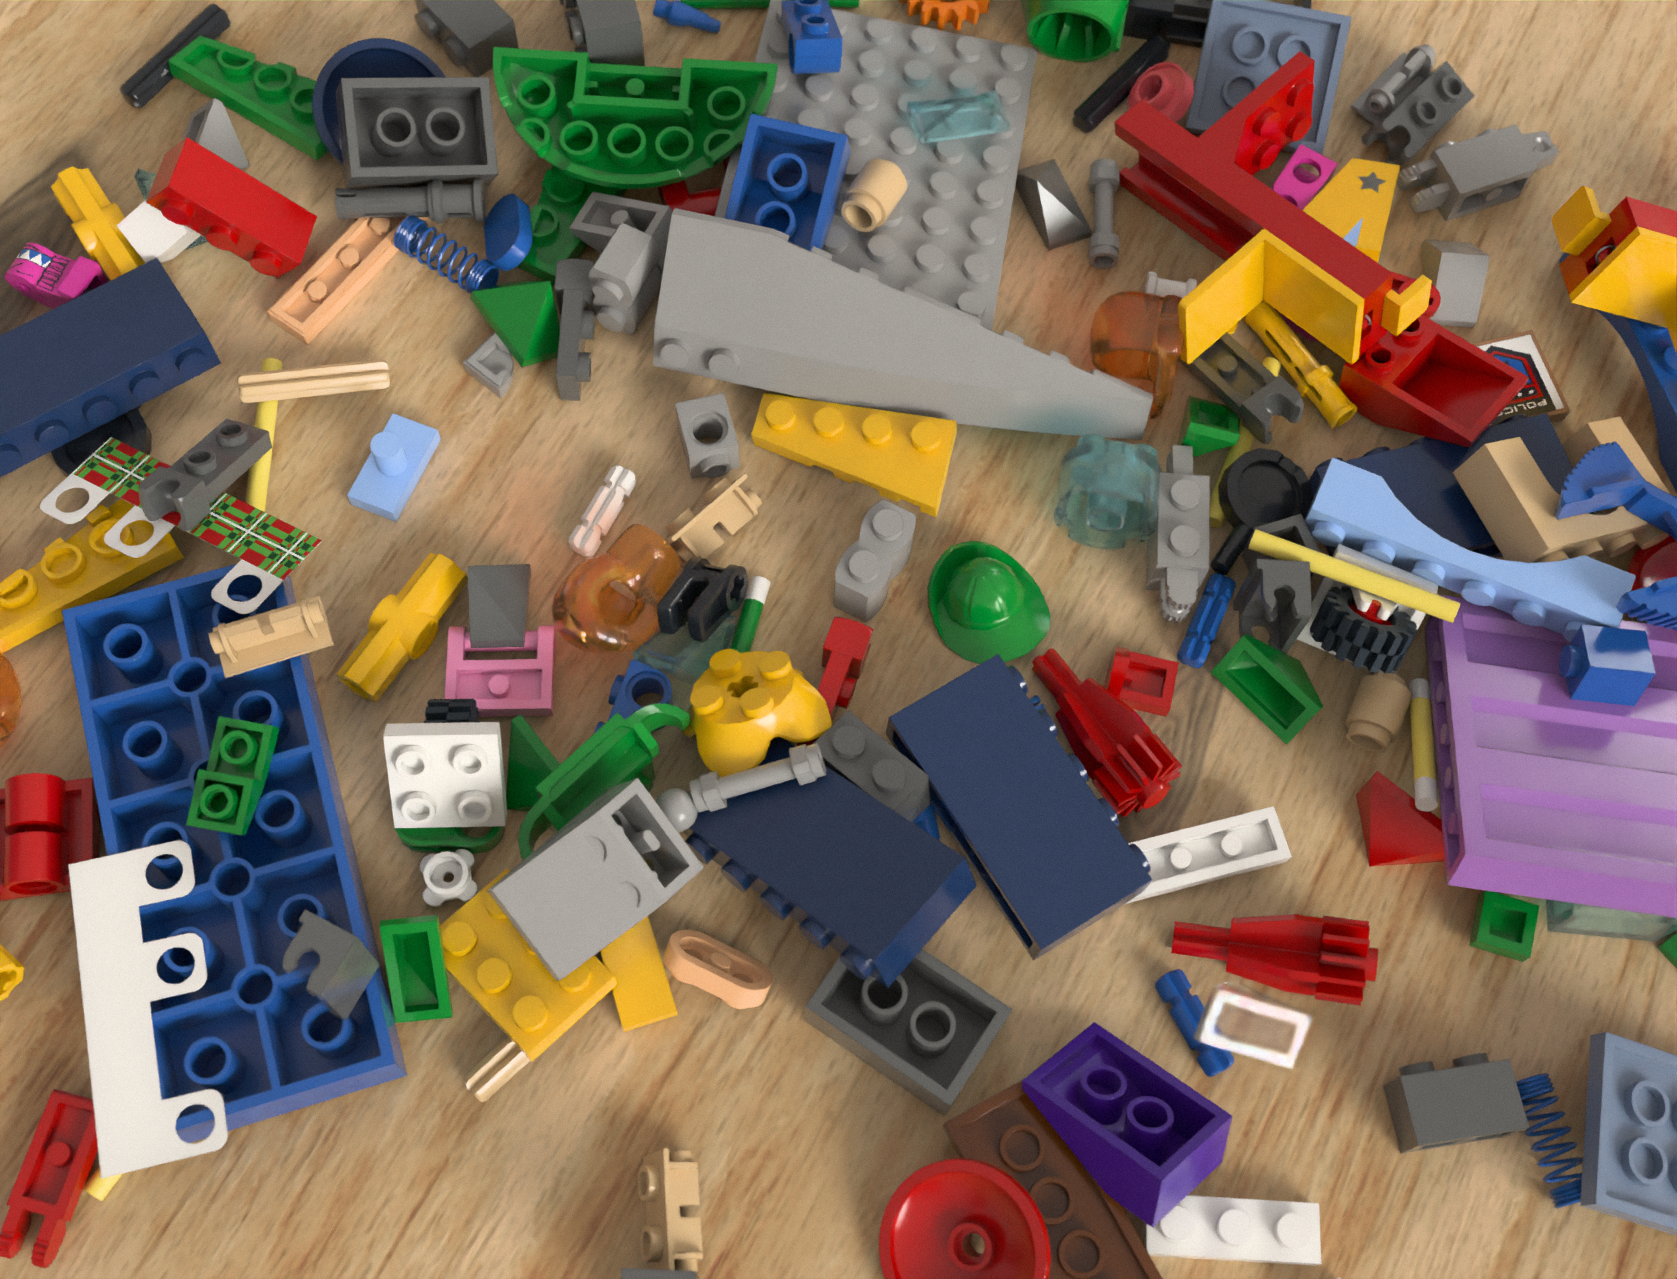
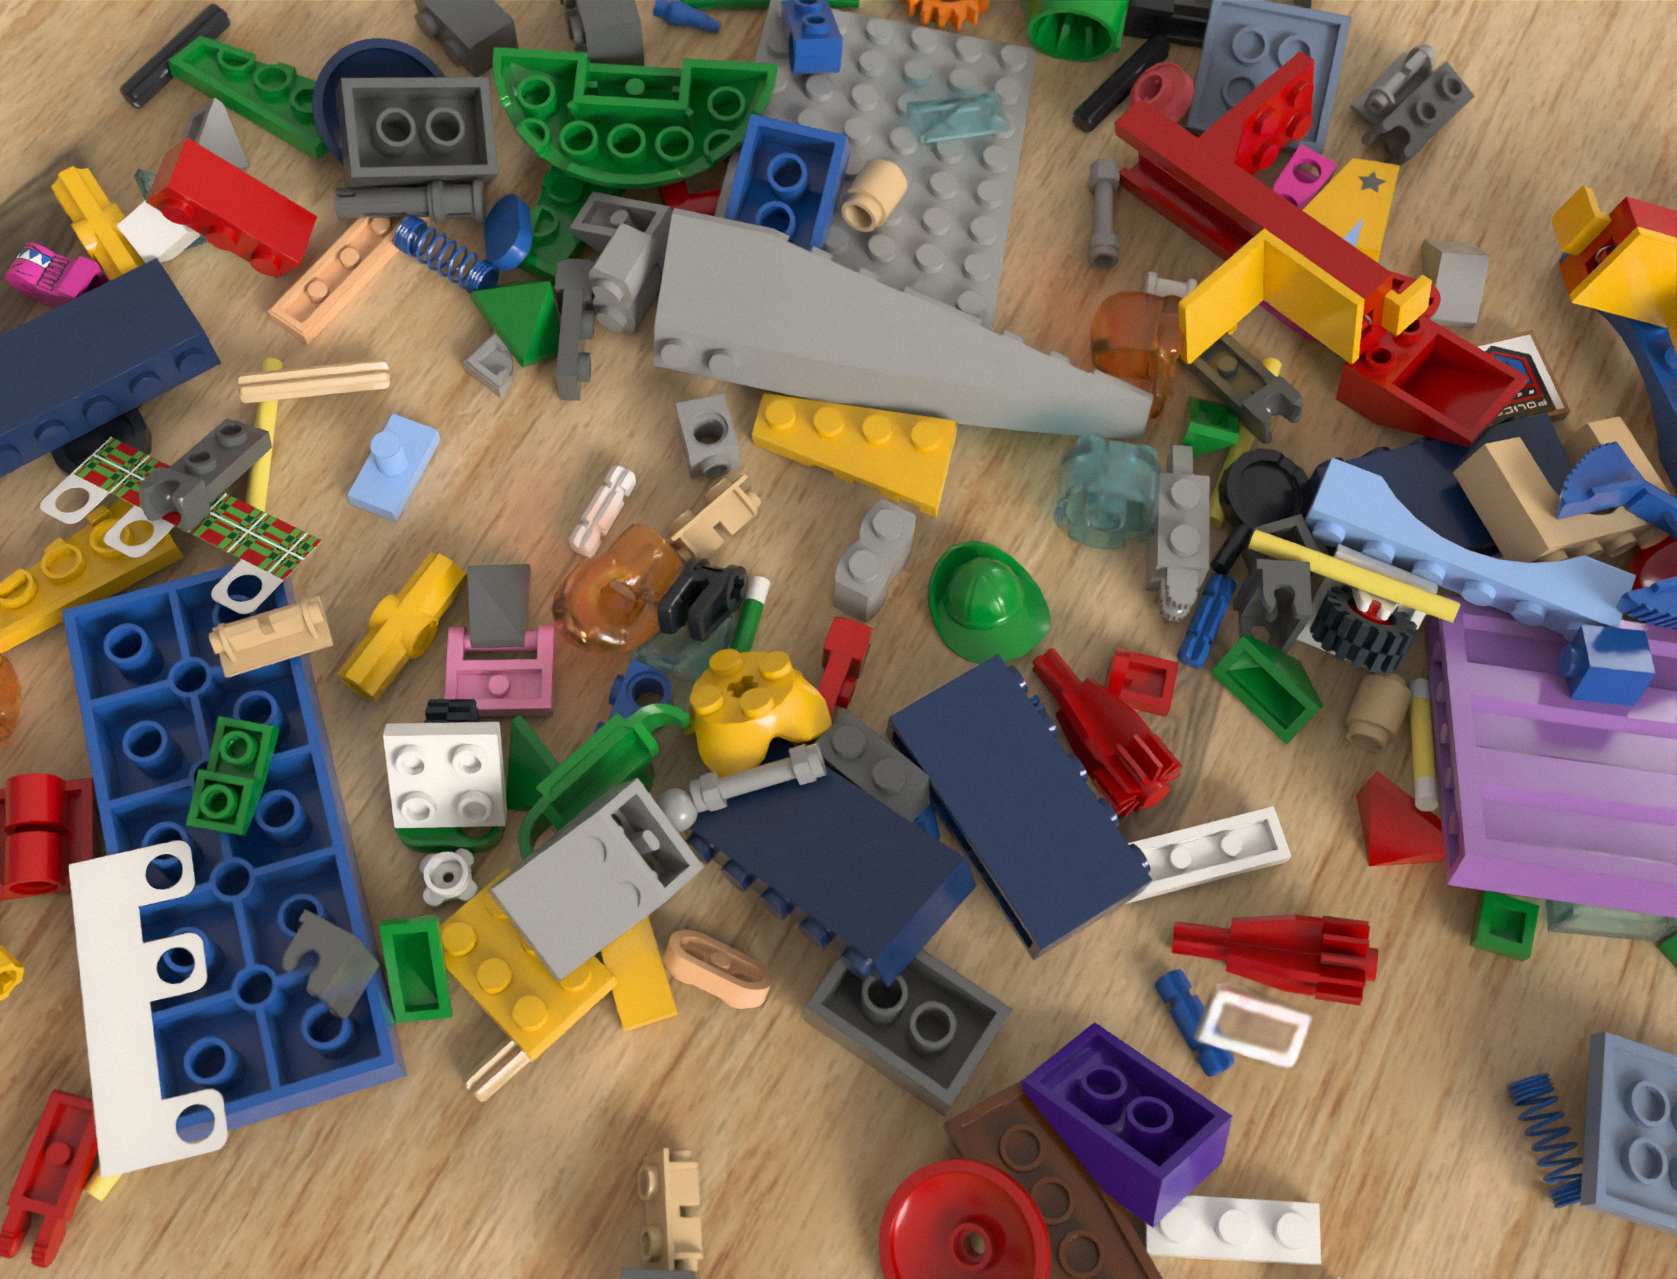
(1051, 205): dark grey slope -> none
(1311, 378): yellow pin -> none
(1454, 1104): dark grey brick -> none
(1477, 171): light grey hinge -> none

